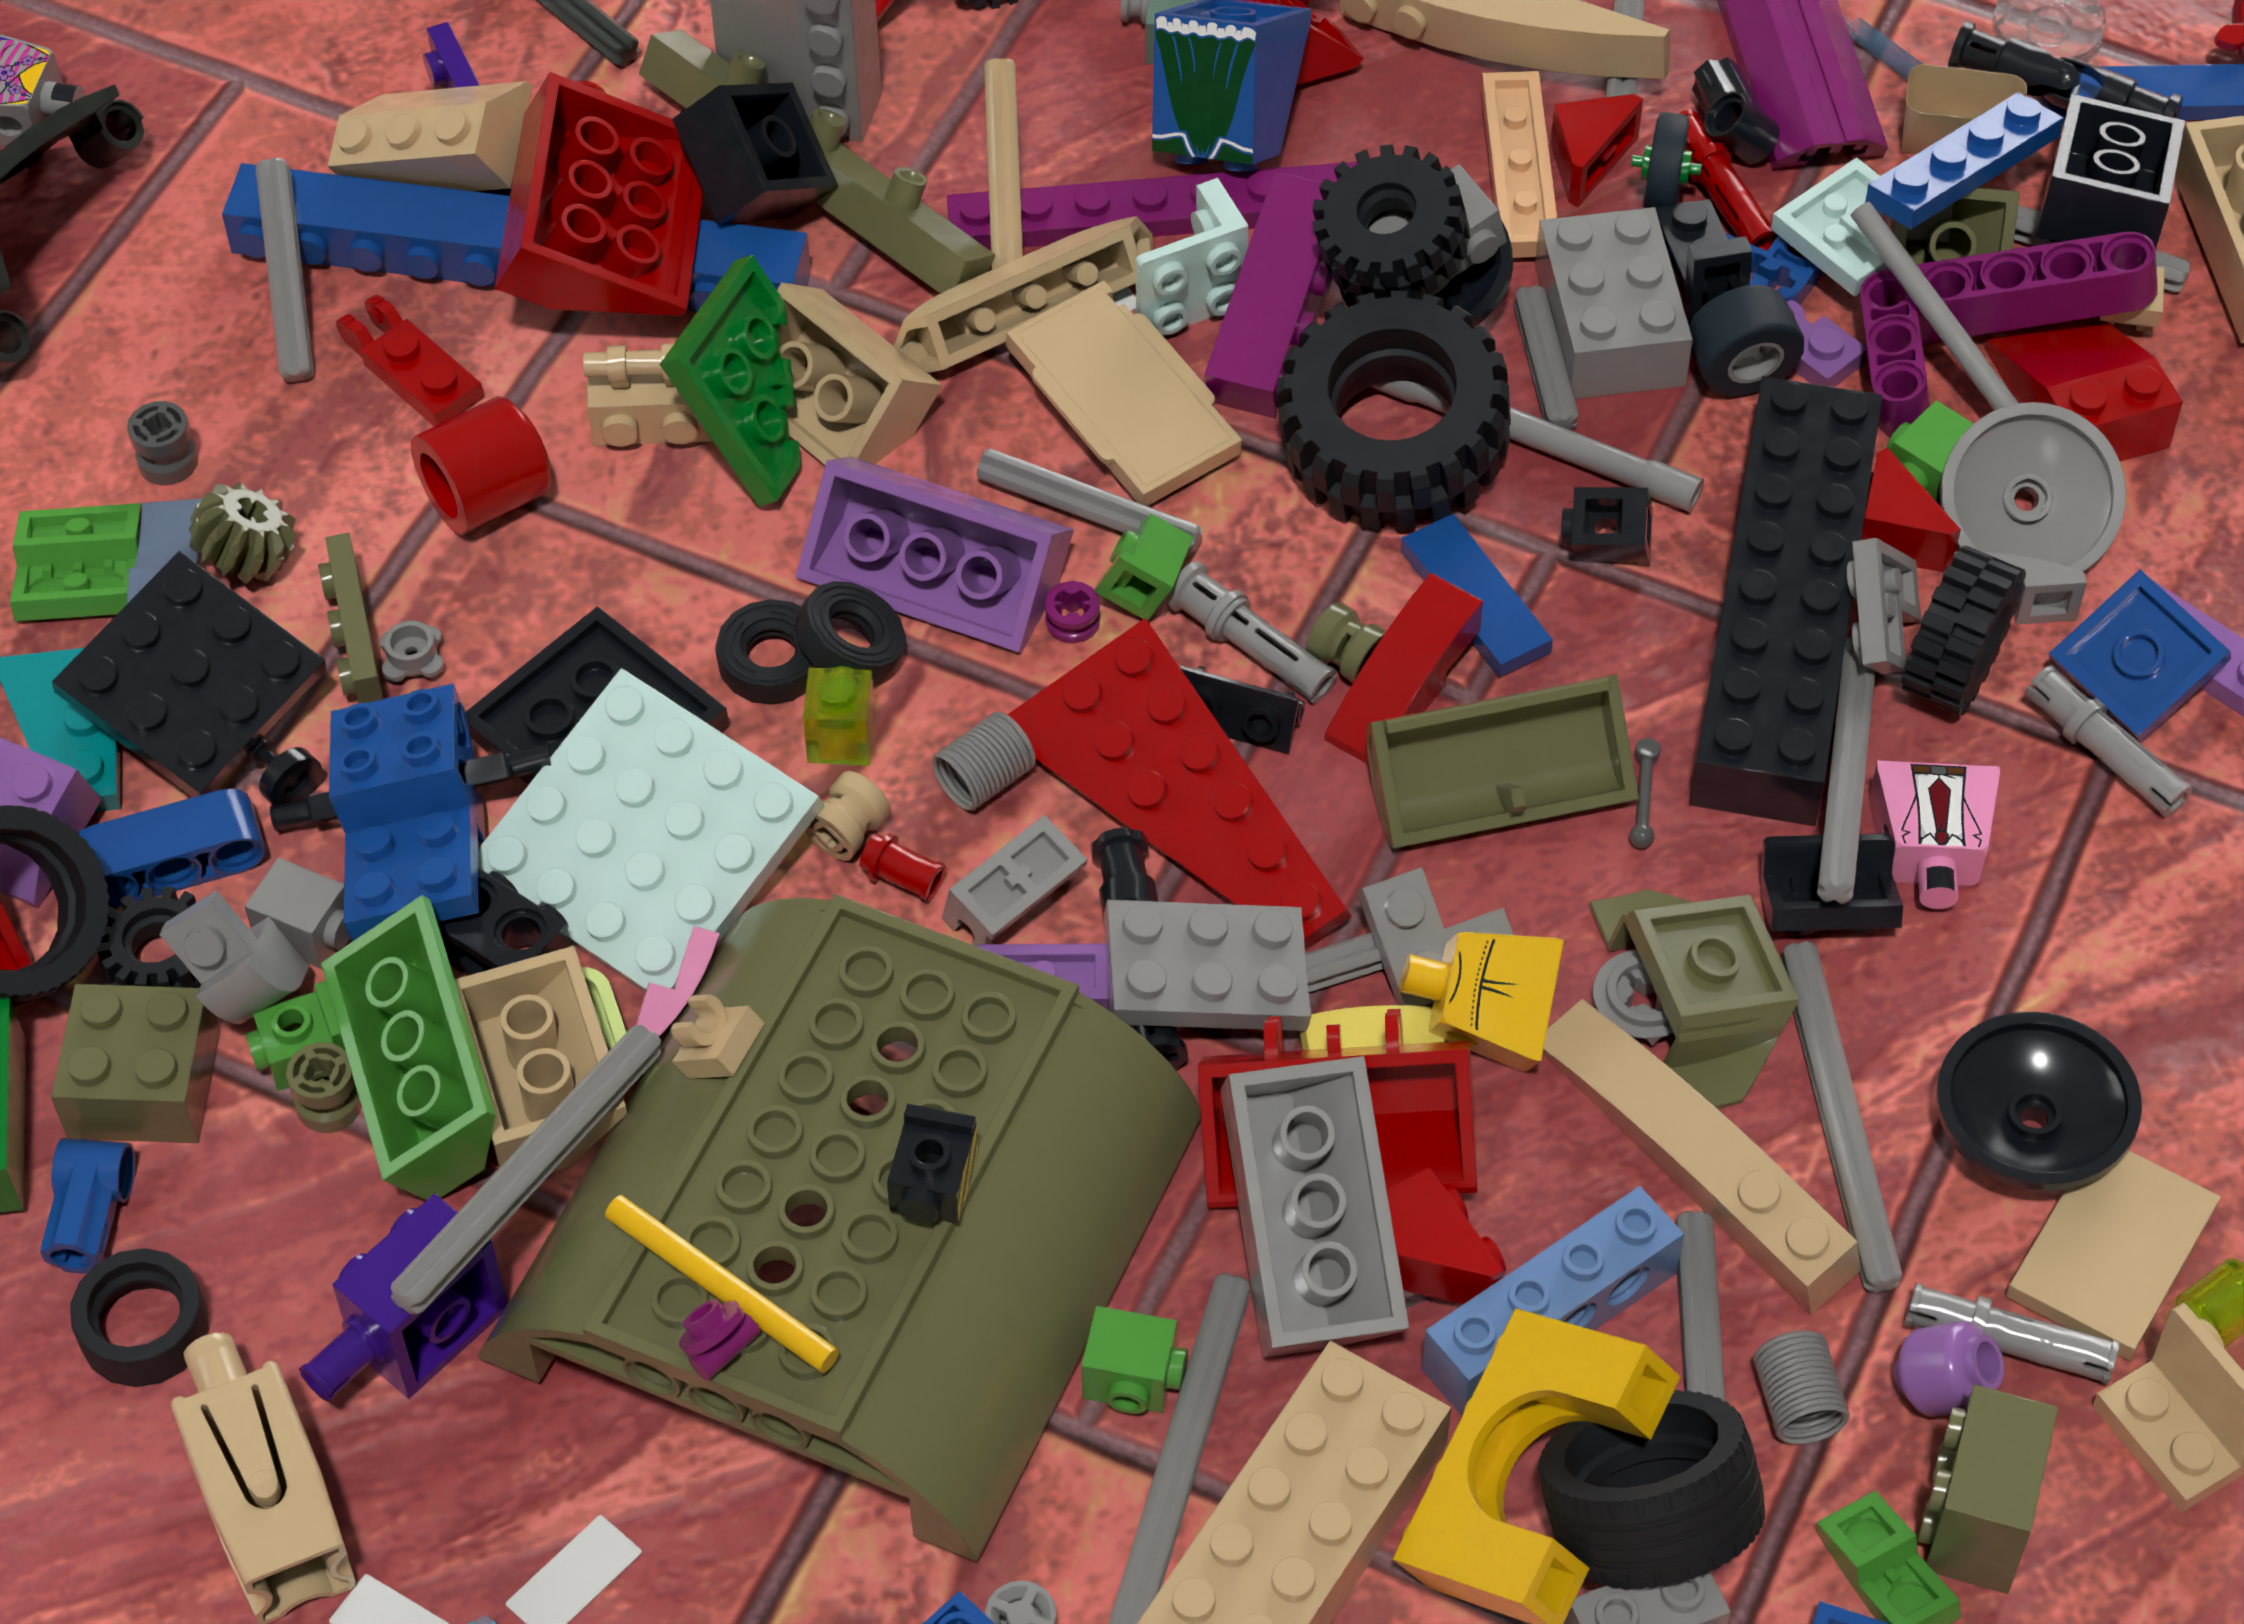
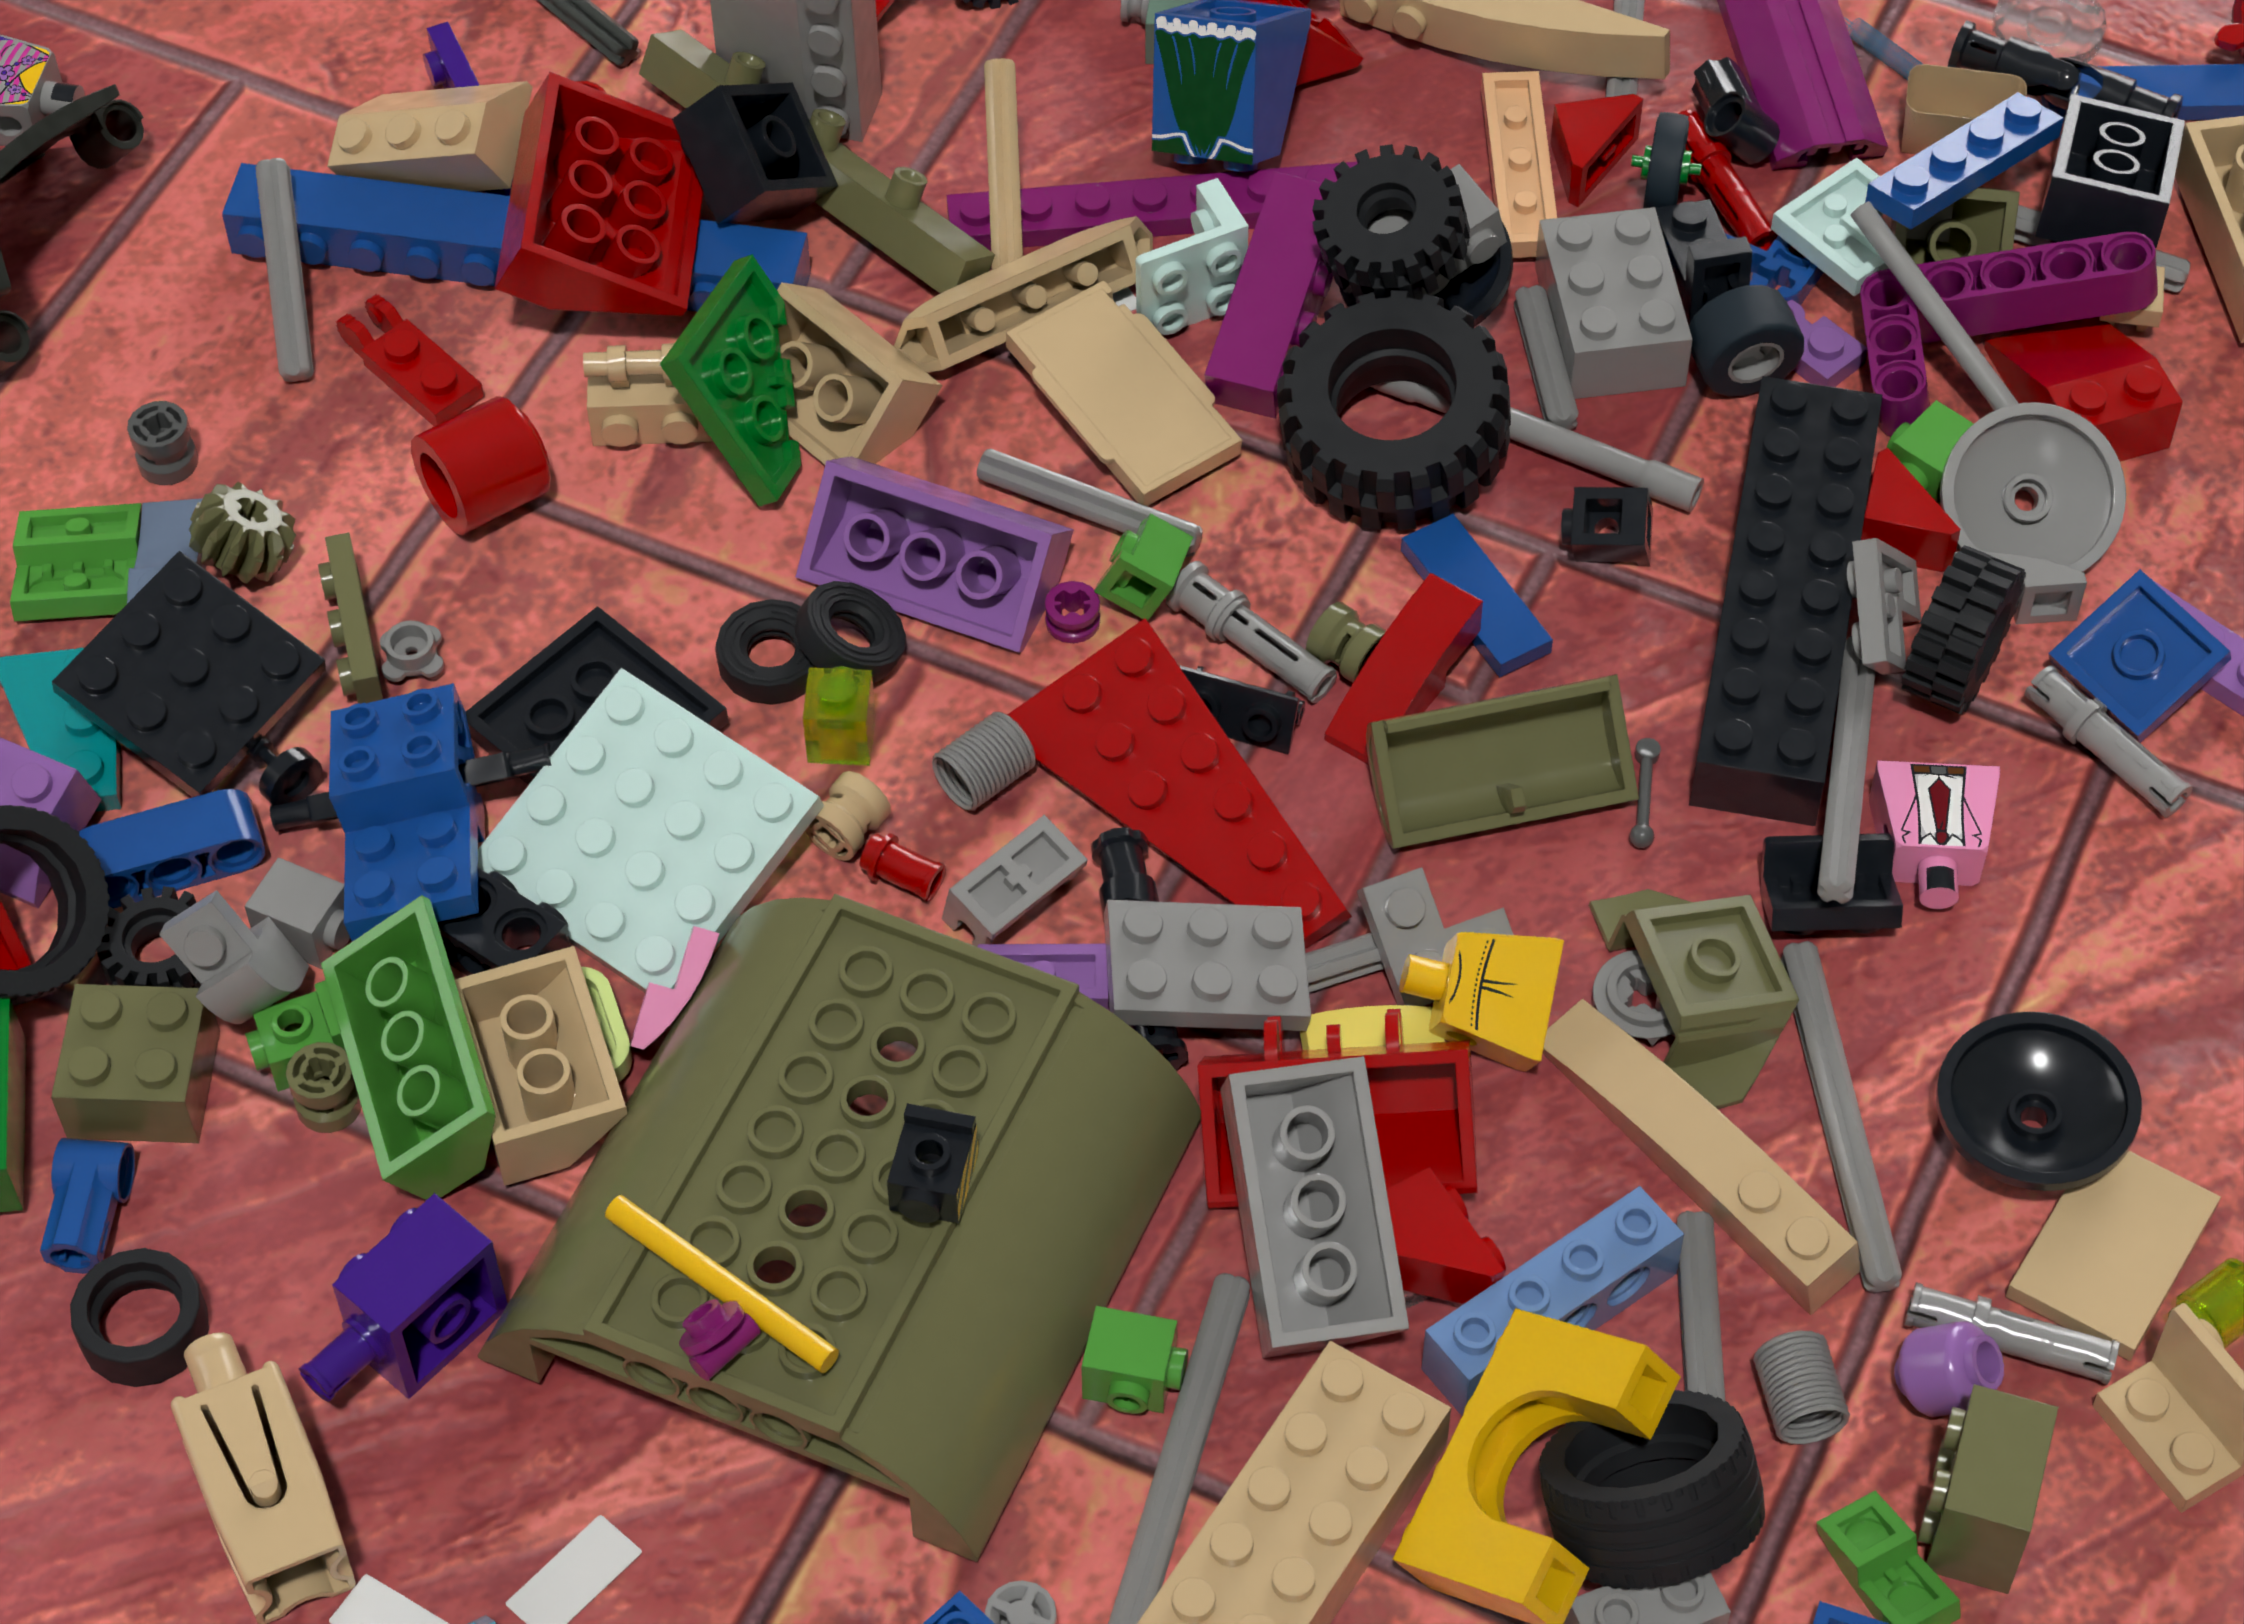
(525, 1170): light grey axle -> none
(716, 1040): tan tile -> none

